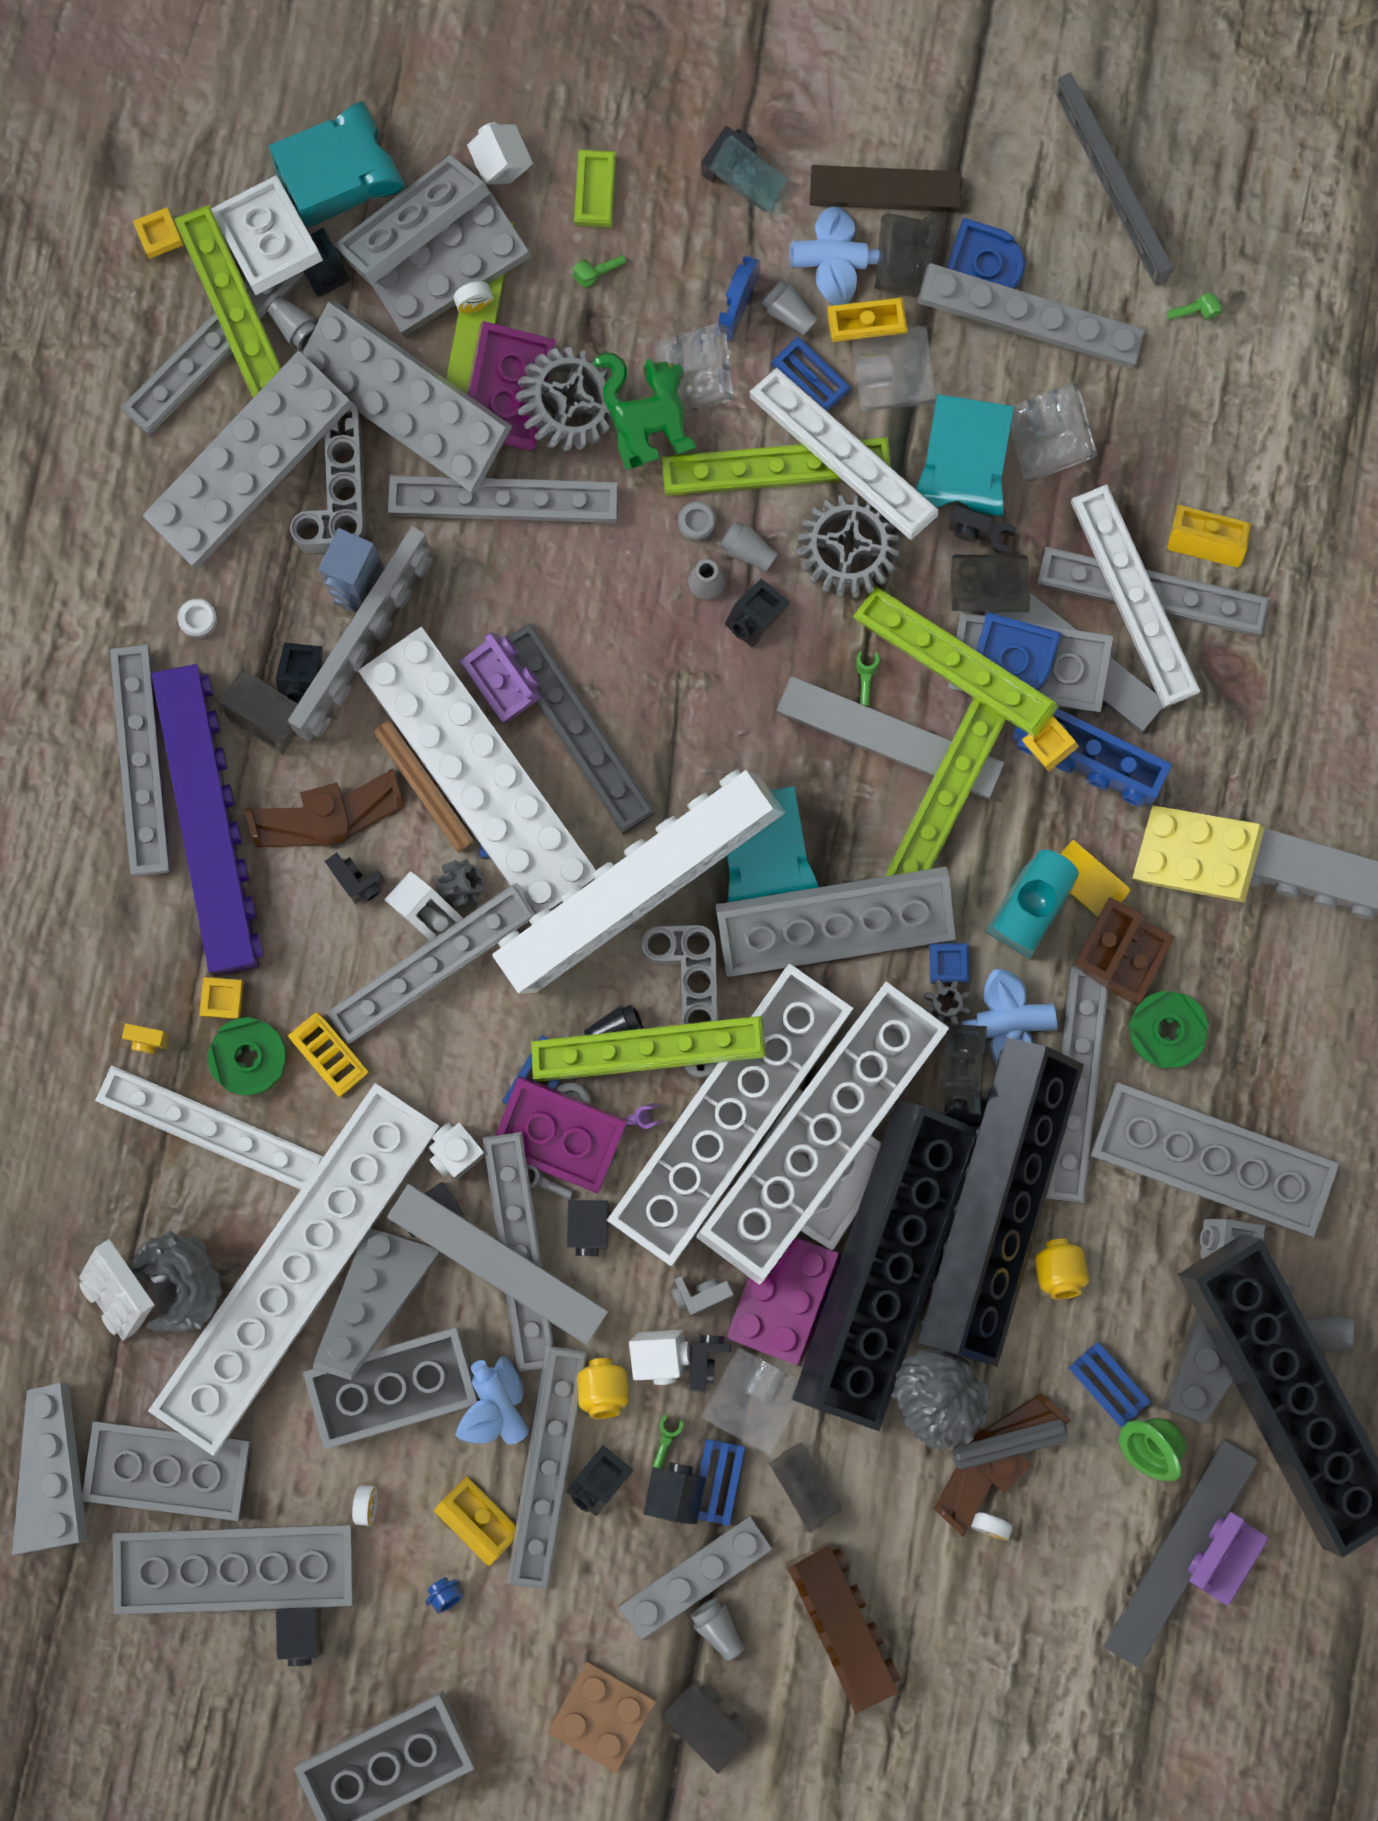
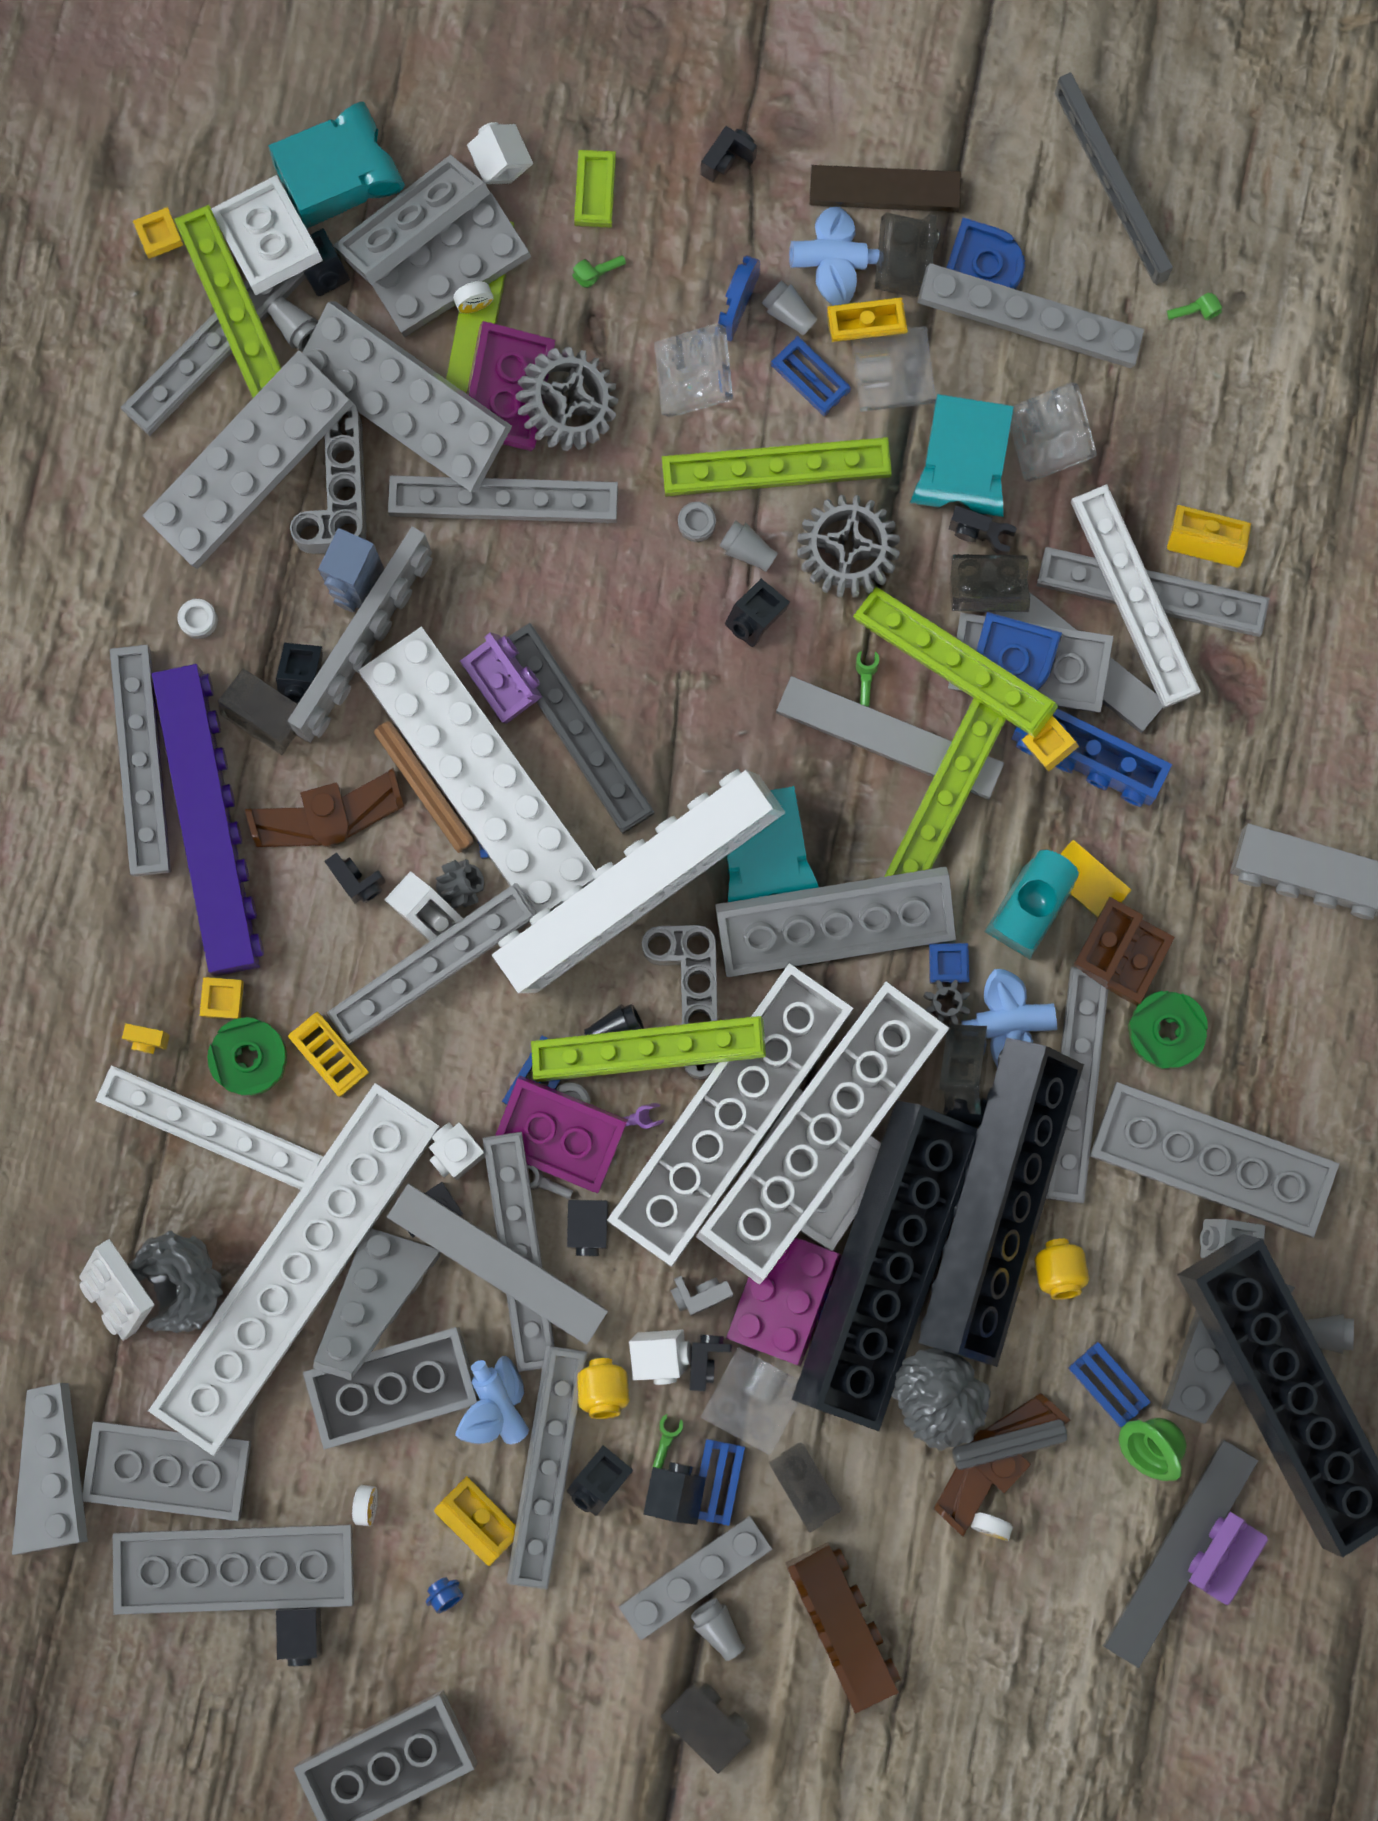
(601, 1716): medium nougat plate -> none
(645, 417): green animal -> none
(706, 587): light grey cone -> none
(748, 174): clear light blue plate -> none
(844, 453): white tile -> none
(1198, 853): light yellow plate -> none

